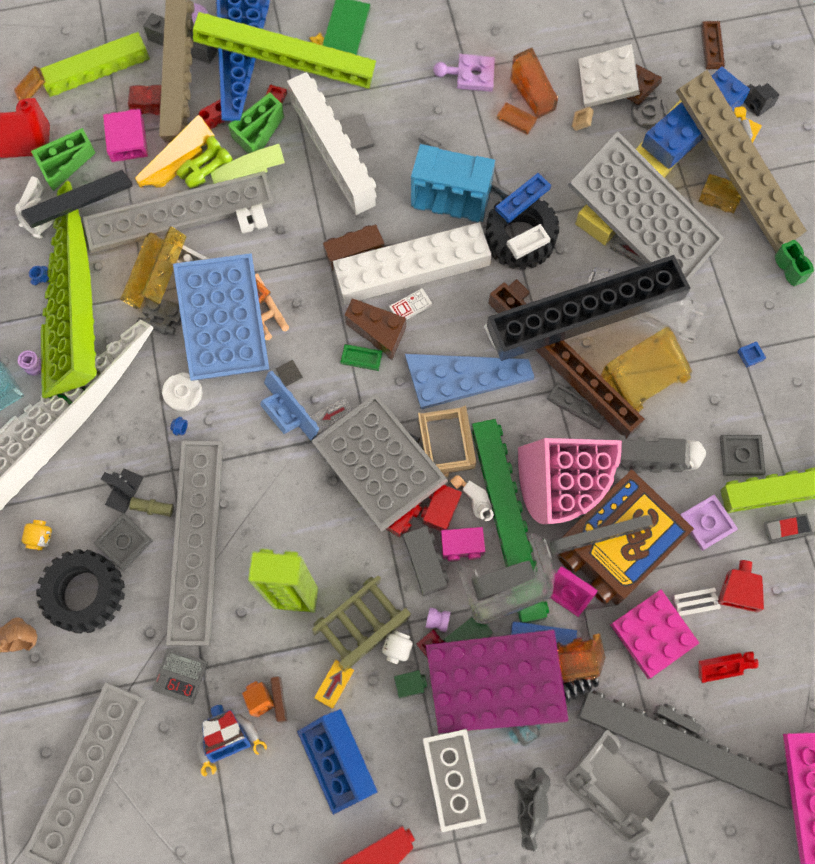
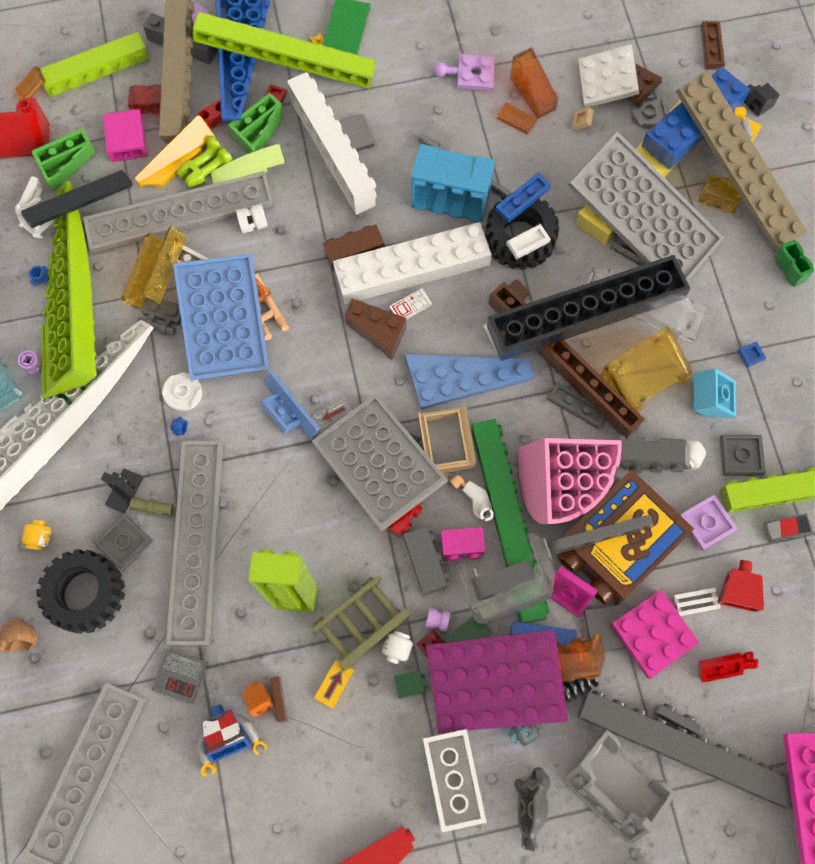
(289, 373): clear smoke tile -> none
(337, 761): blue slope -> none
(361, 357): green tile -> none
(442, 508): red brick -> none
(714, 394): none -> medium azure slope

